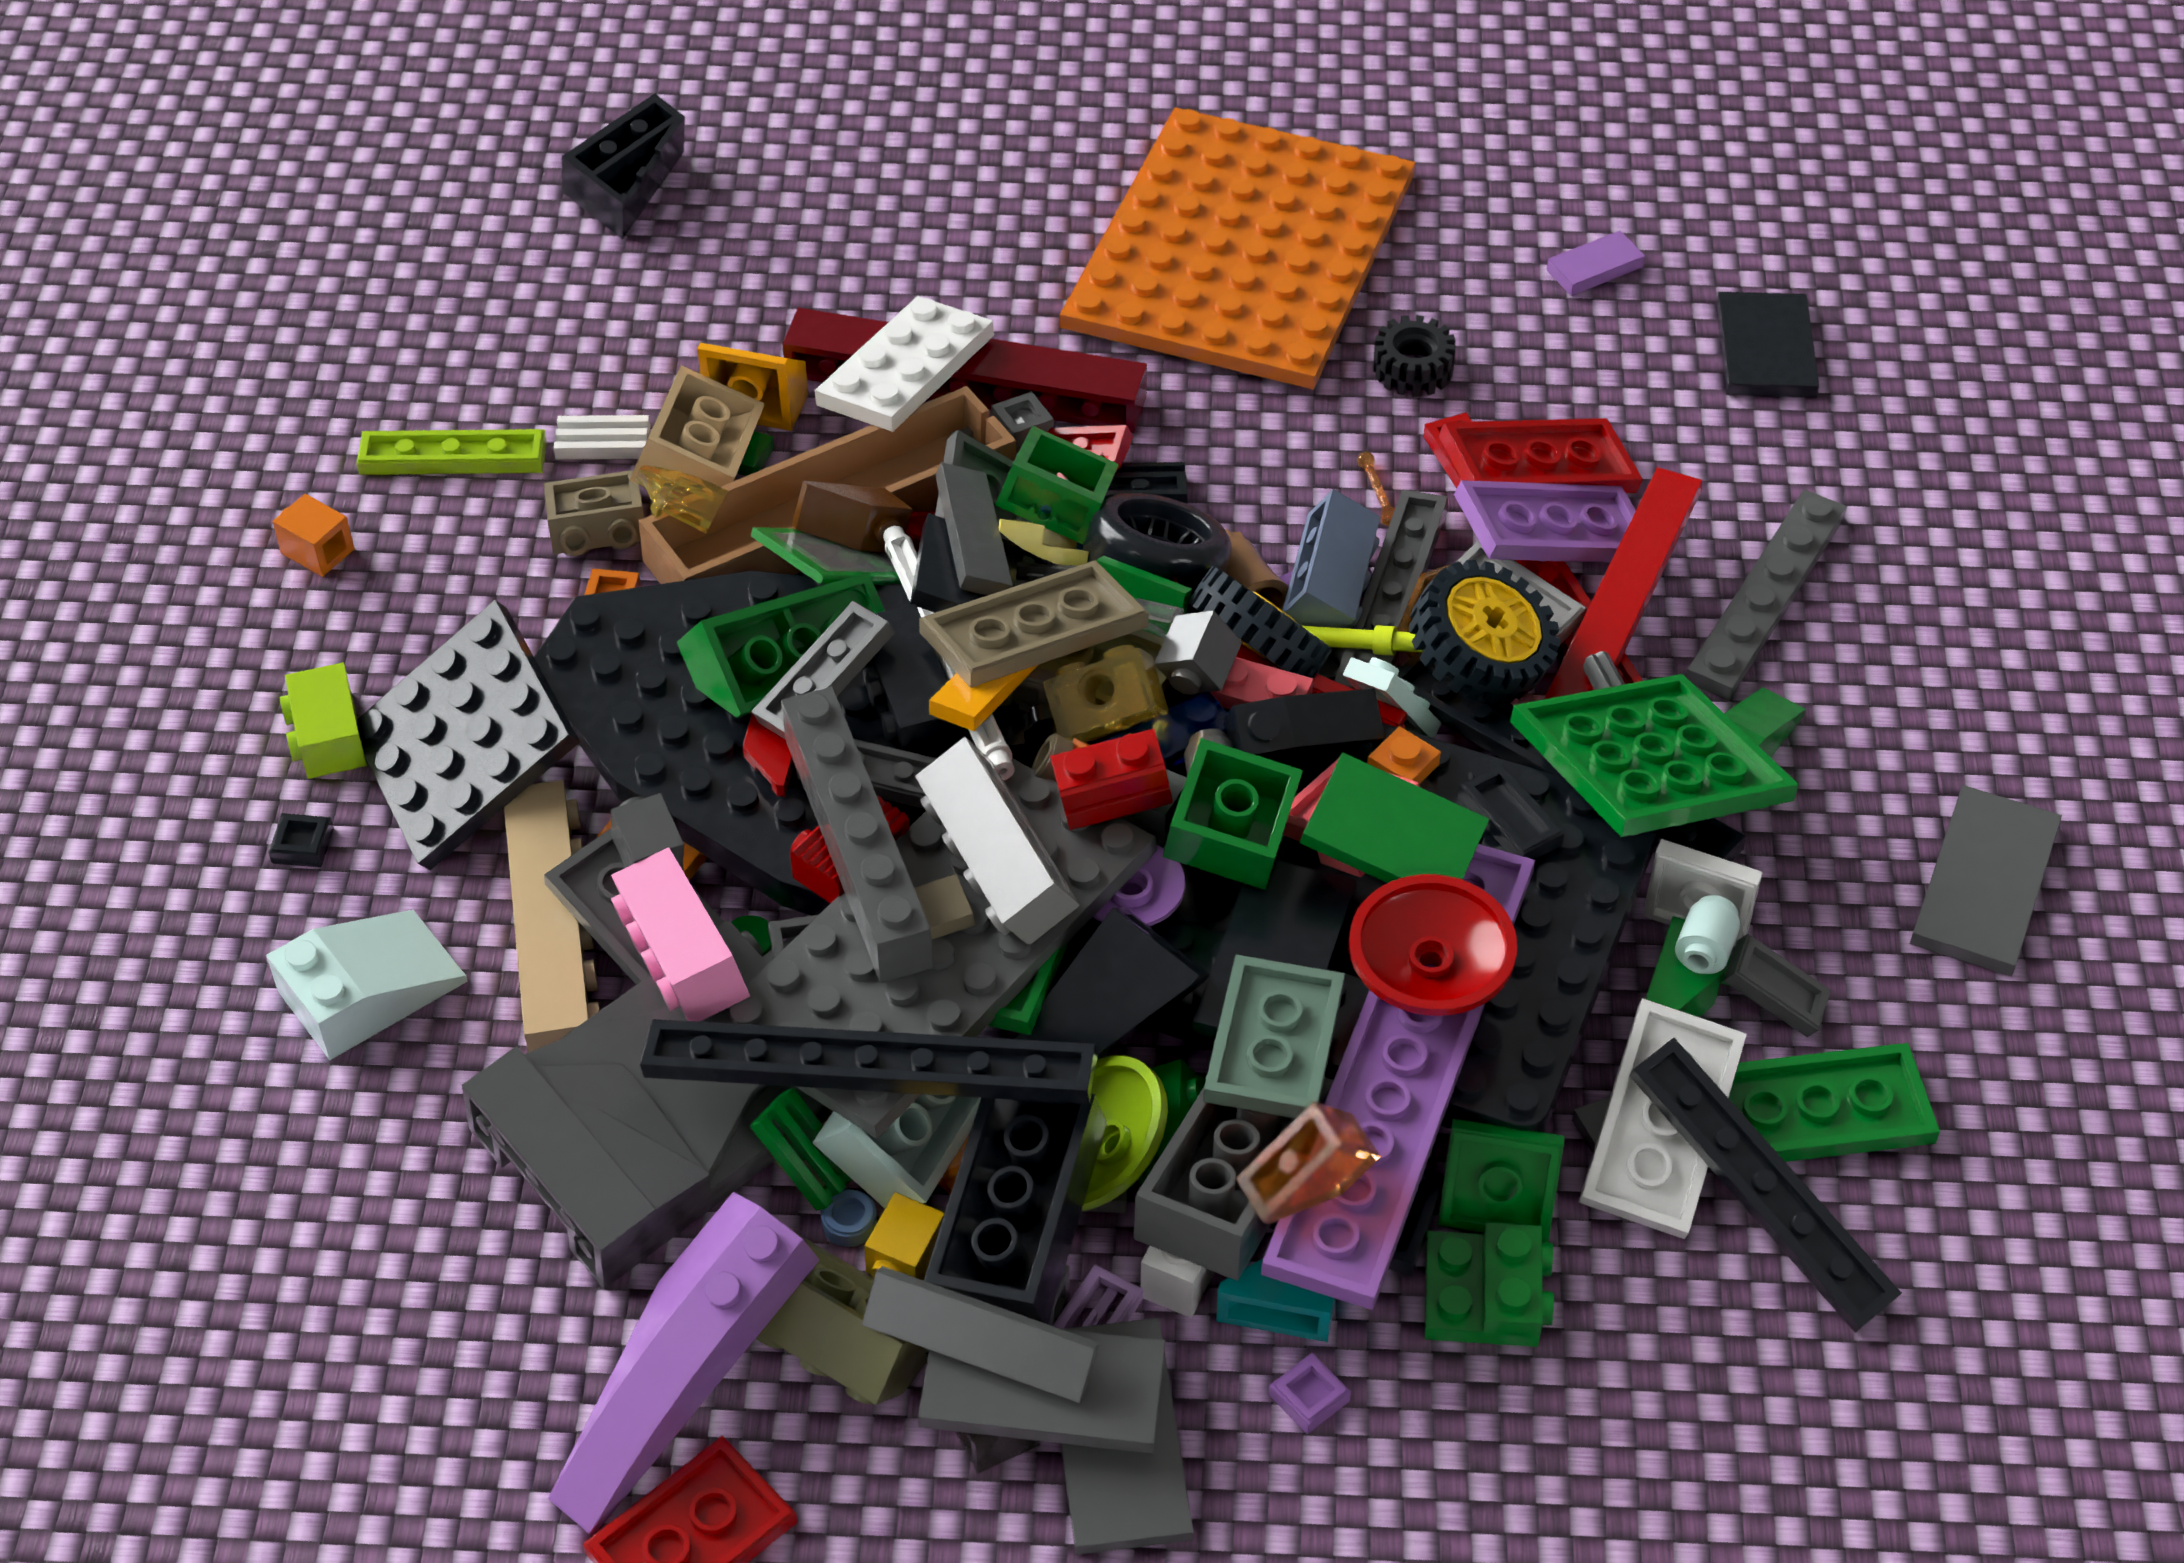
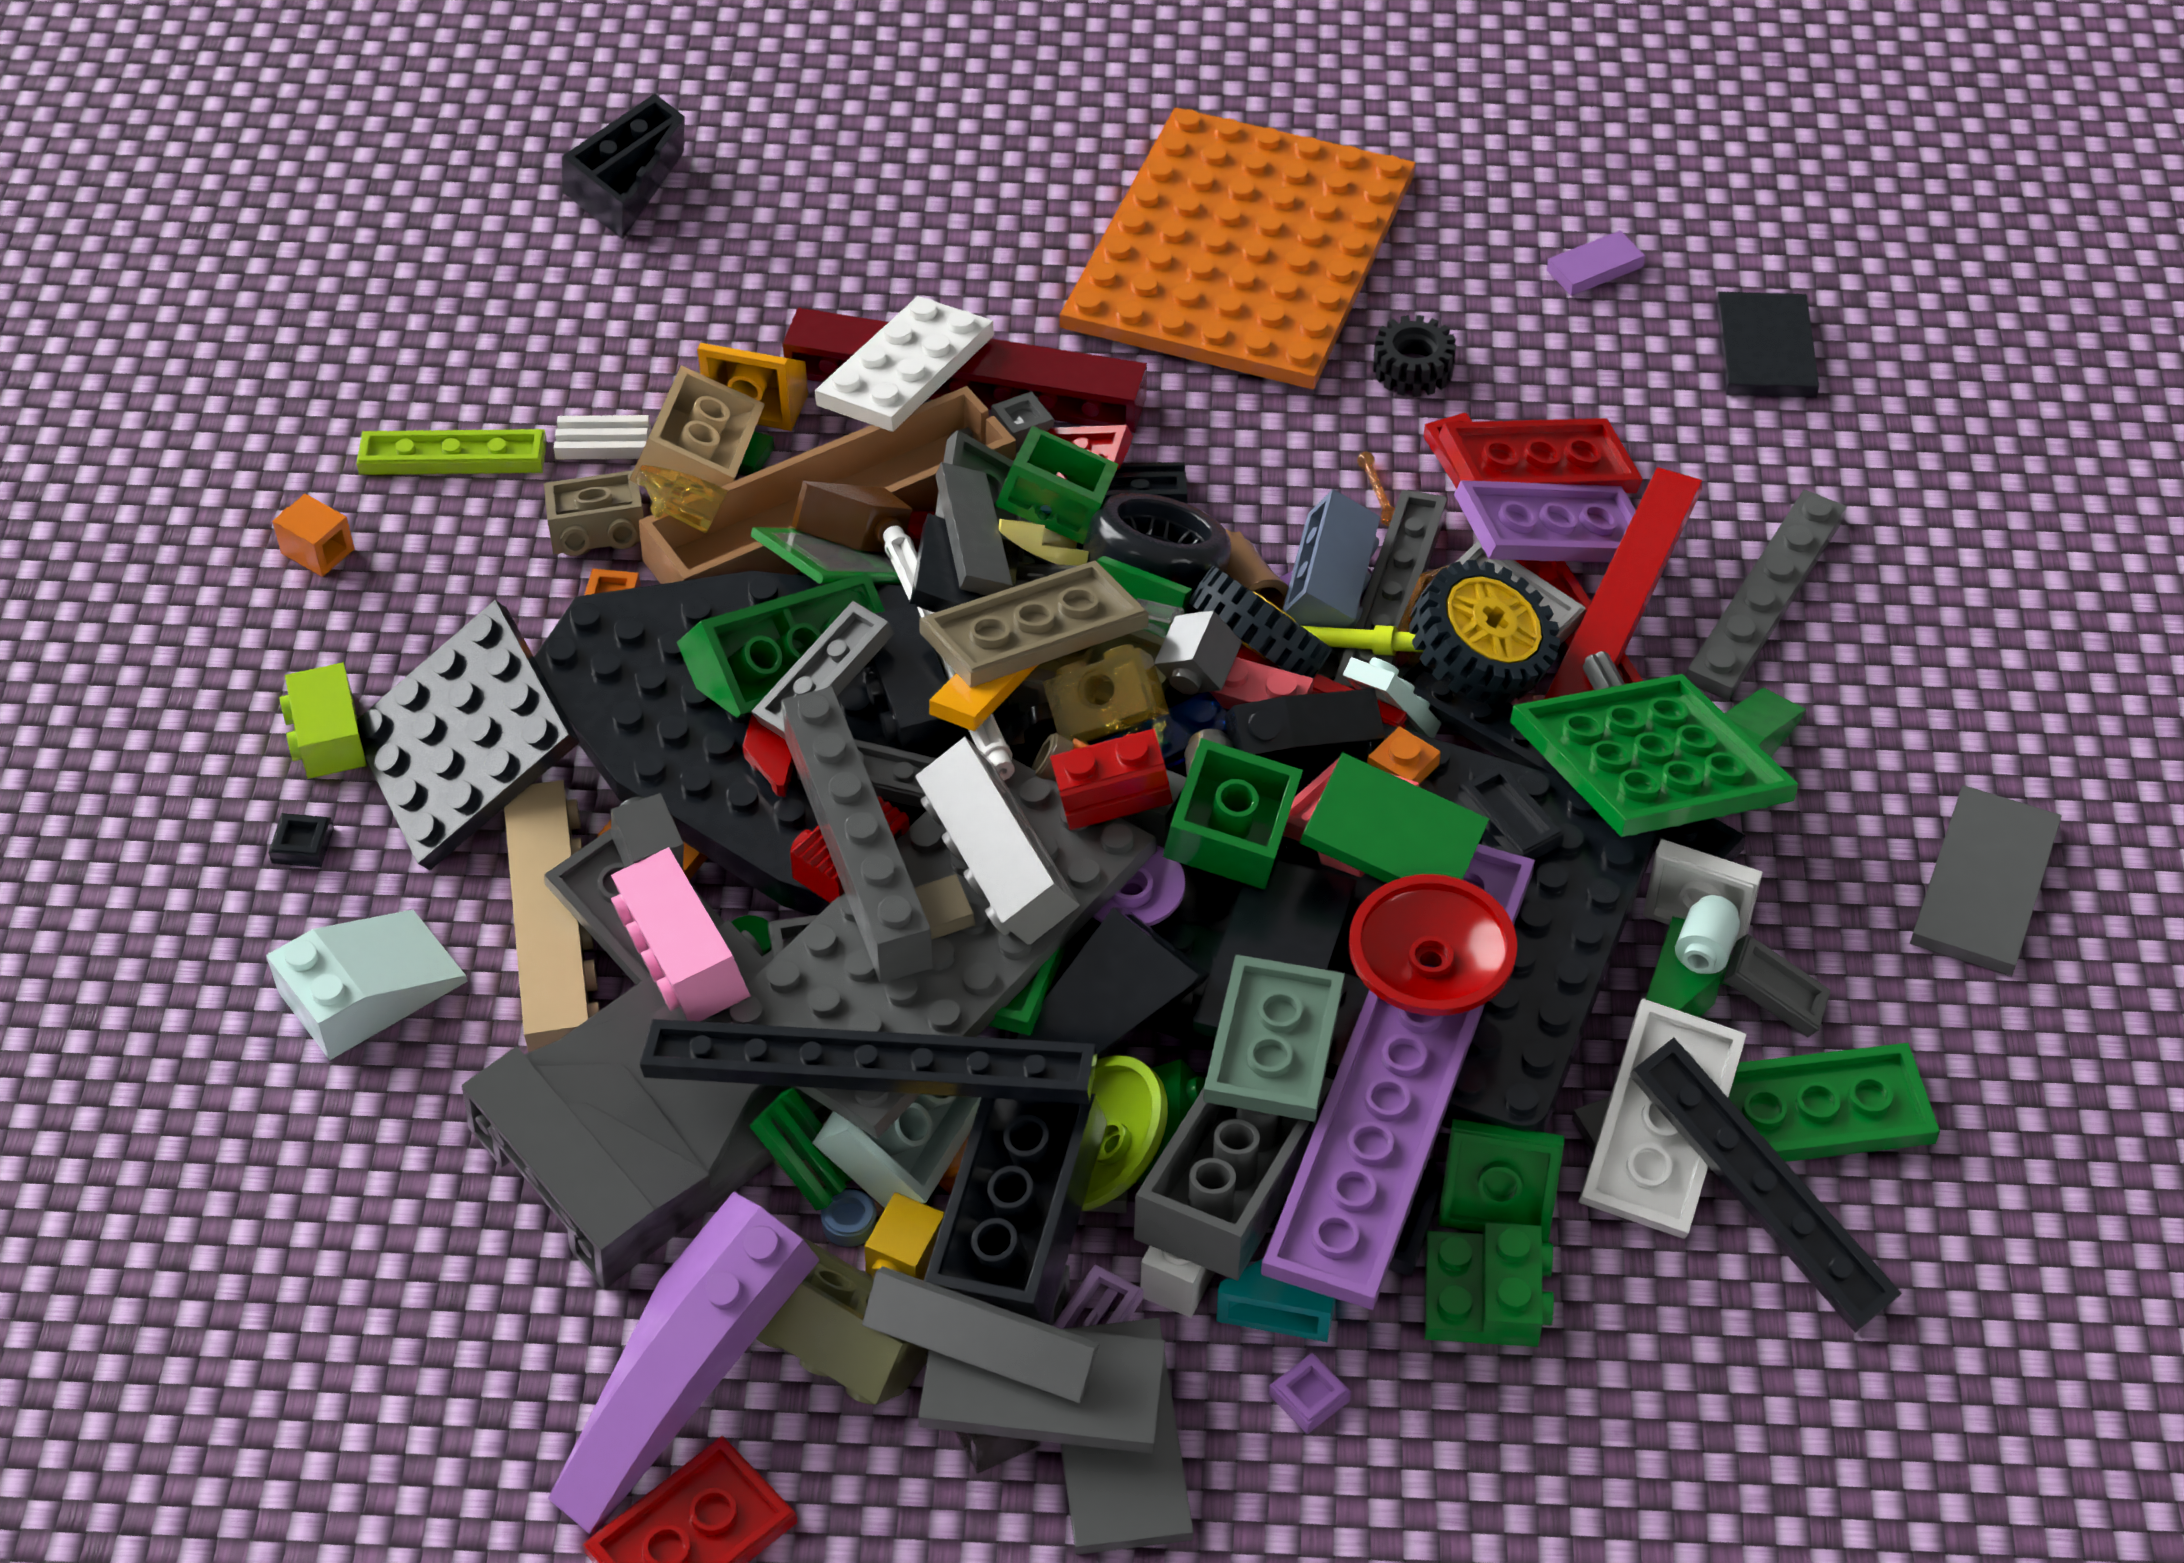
(1308, 1163): clear orange slope -> none

